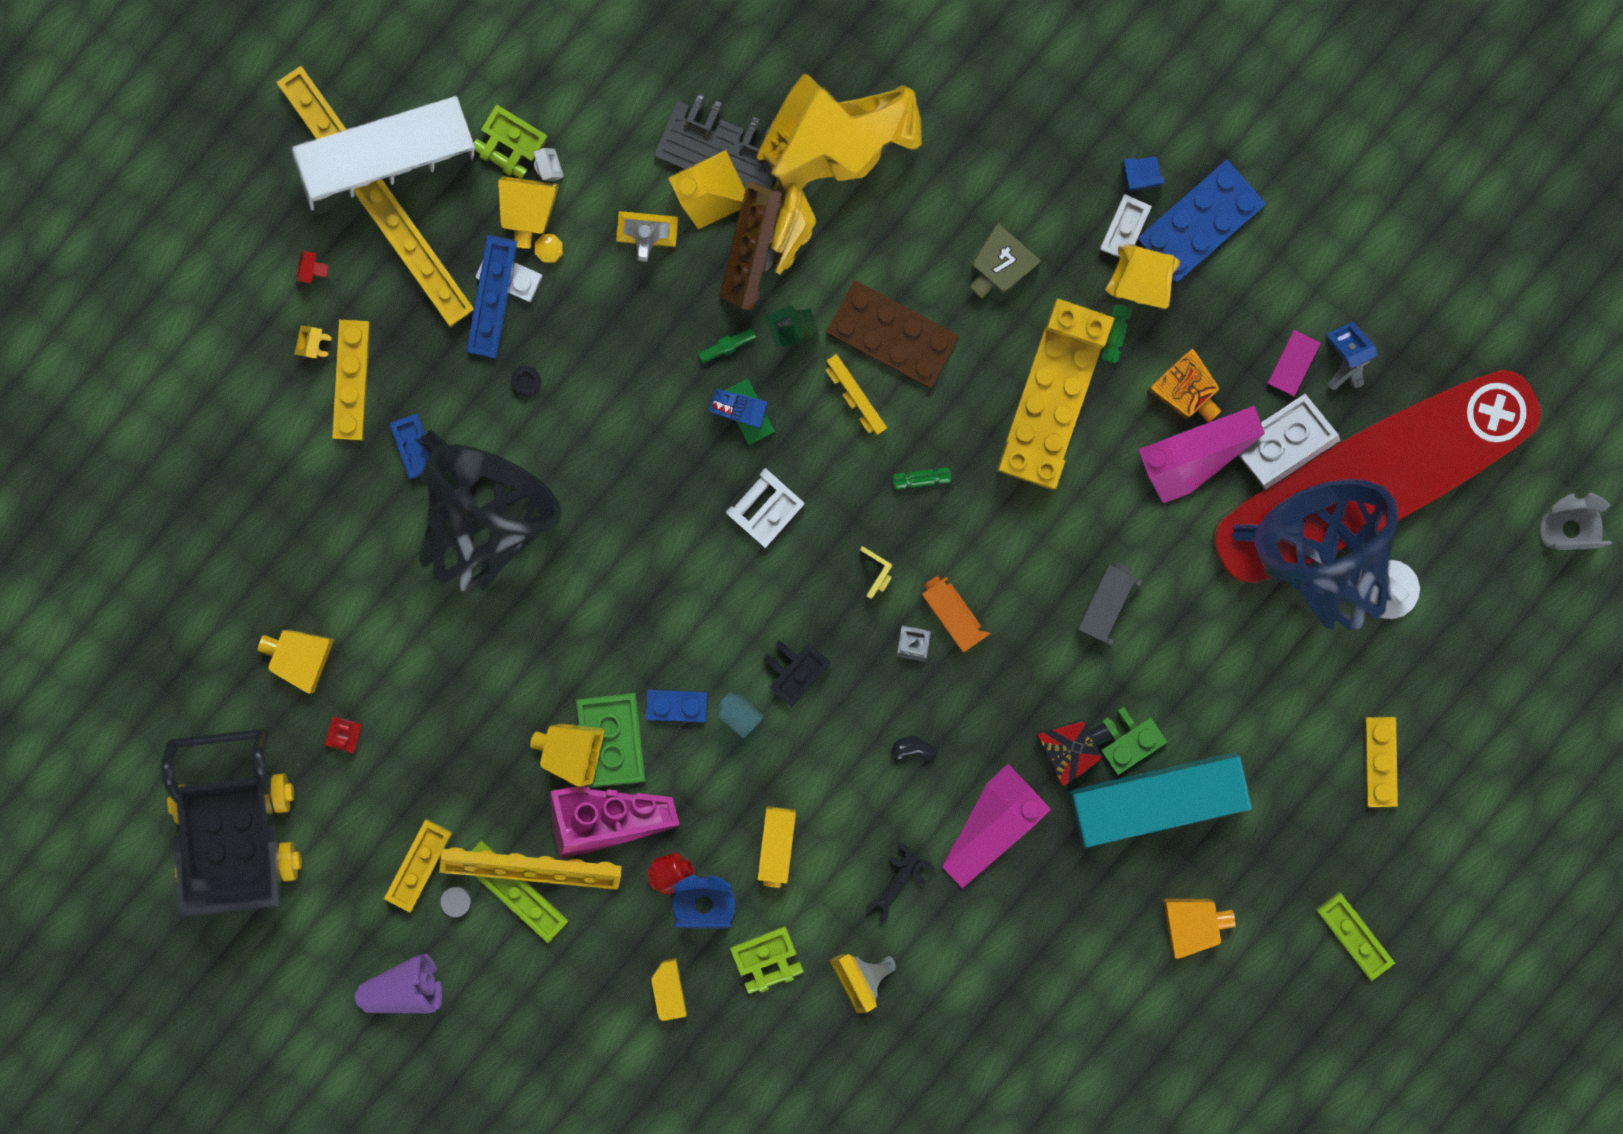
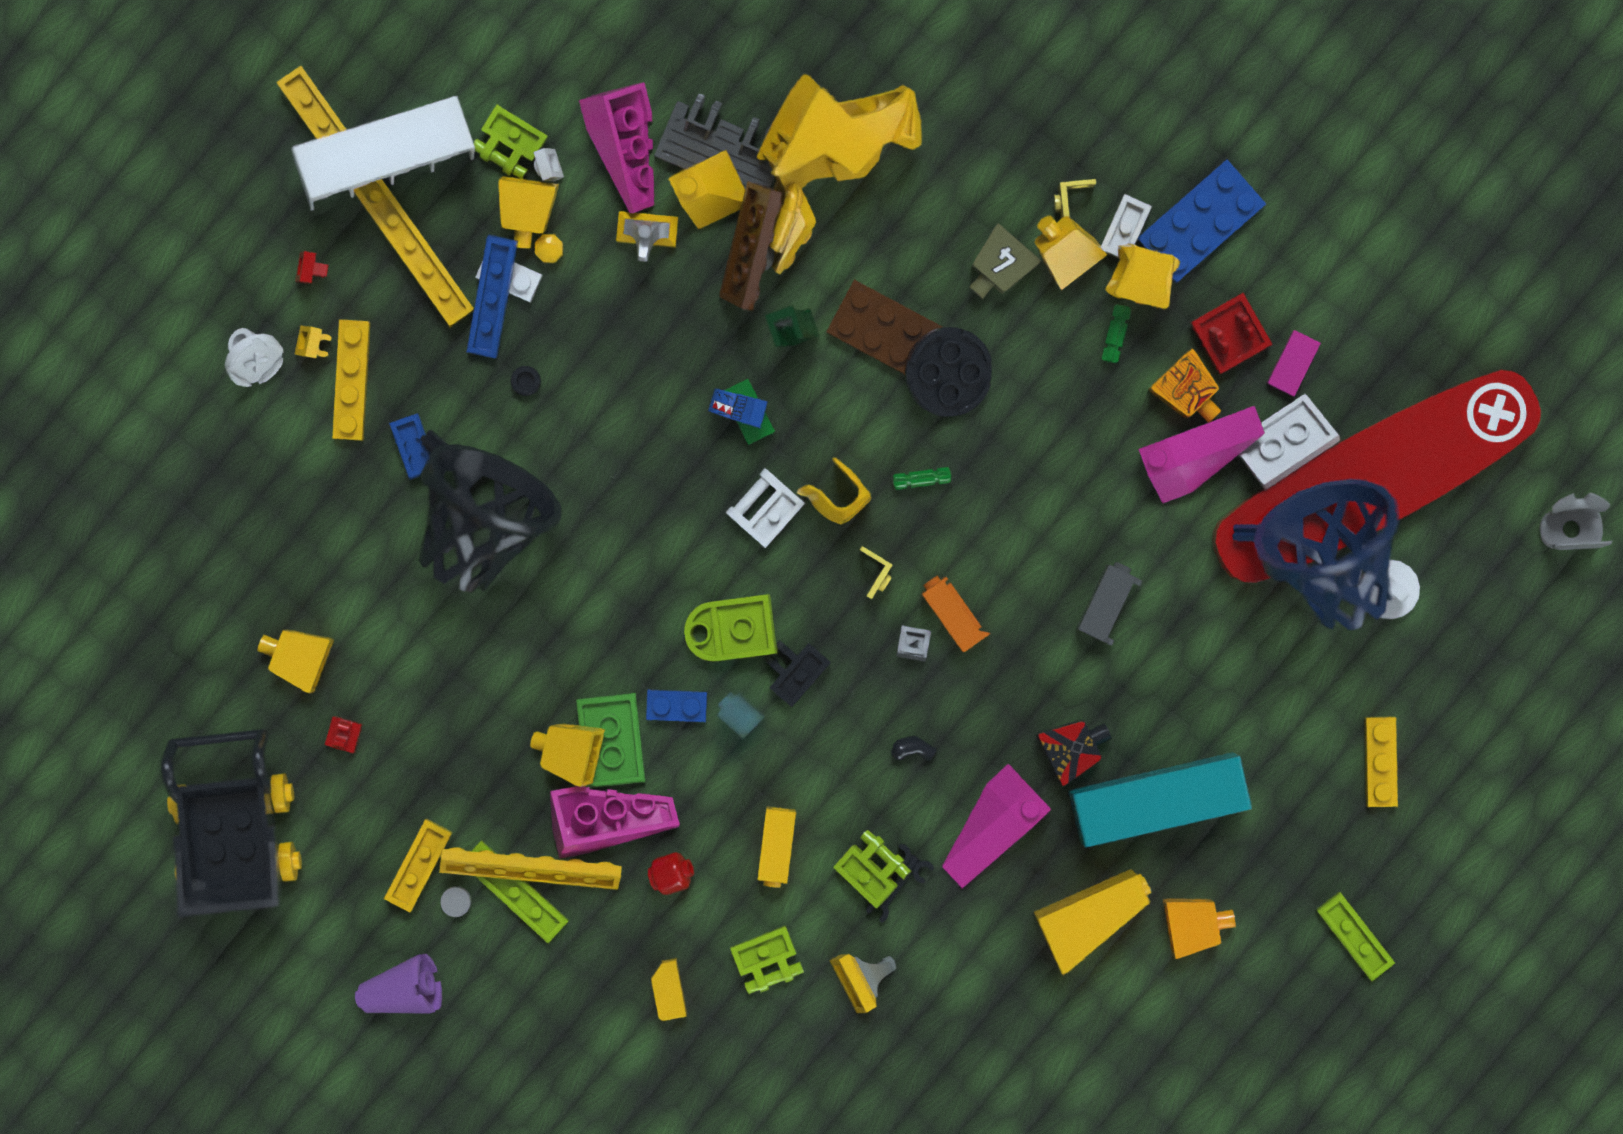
(252, 357): none -> white tile
(619, 131): none -> dark pink wedge
(692, 888): blue piece -> none
(727, 345): green bar -> none
(734, 629): none -> lime plate
(827, 508): none -> yellow piece
(854, 395): yellow plate -> none
(866, 875): none -> lime plate
(948, 371): none -> black tile
(1054, 394): yellow plate -> none
(1061, 200): none -> light yellow bracket
(1067, 249): none -> yellow torso
(1091, 916): none -> yellow slope
(1132, 745): bright green hinge -> none
(1141, 173): blue panel -> none
(1231, 333): none -> red plate
(1355, 352): blue piece -> none

